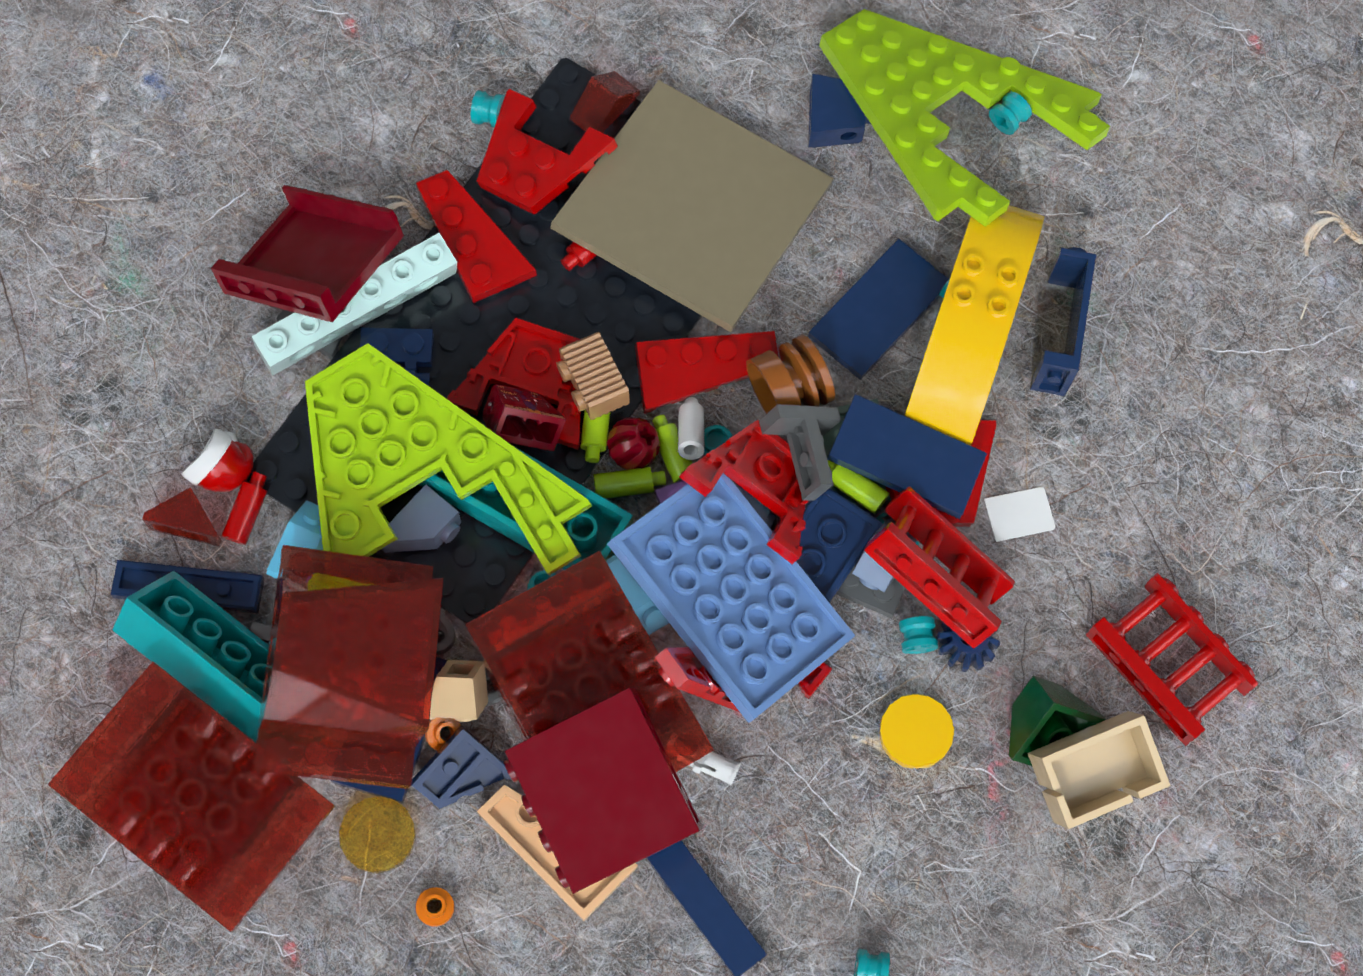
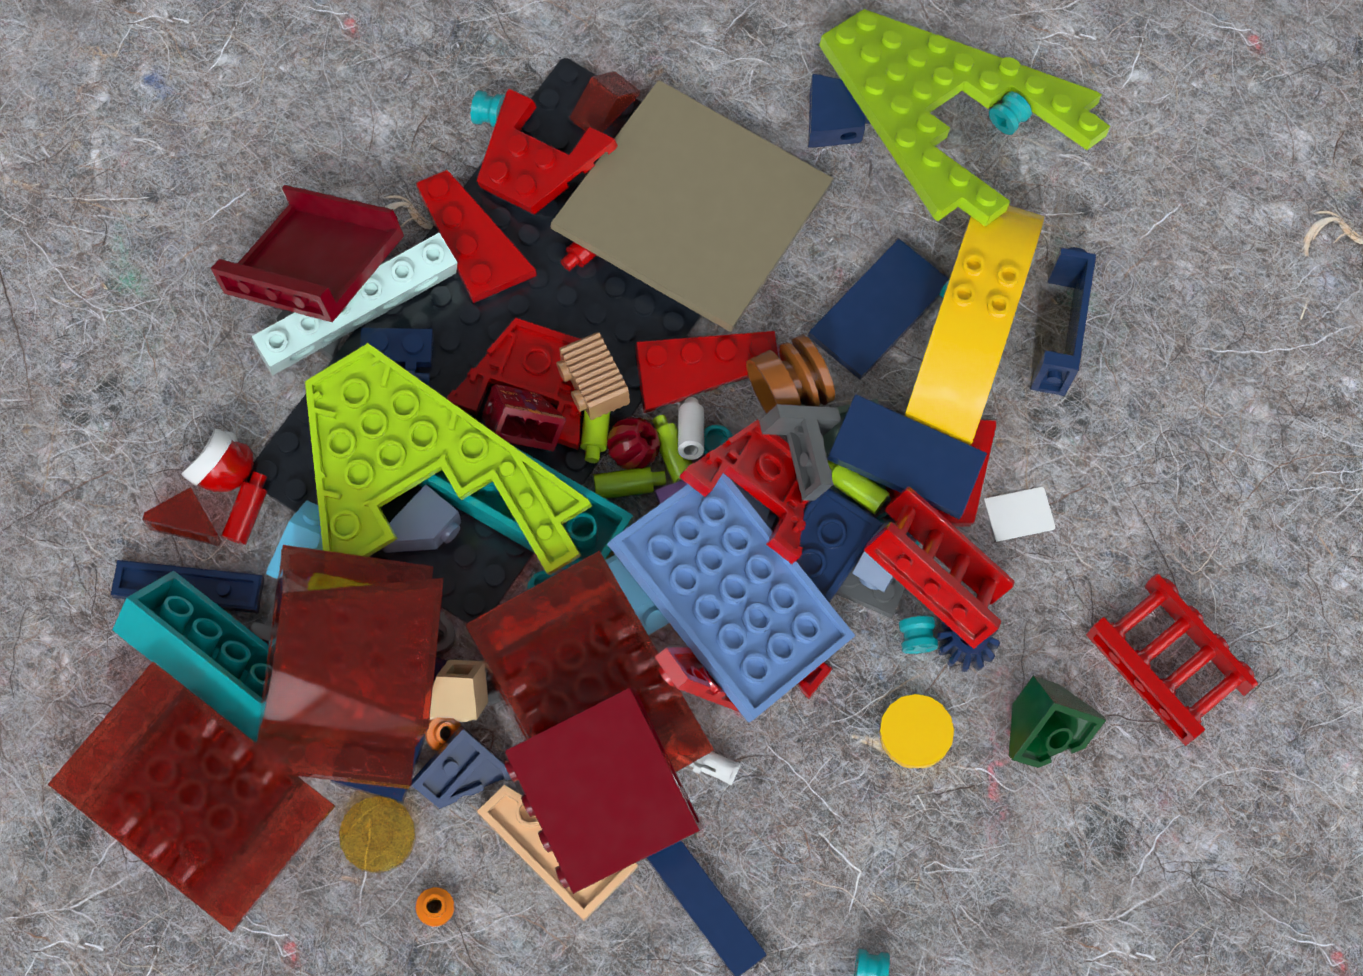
(1095, 763): tan piece -> none

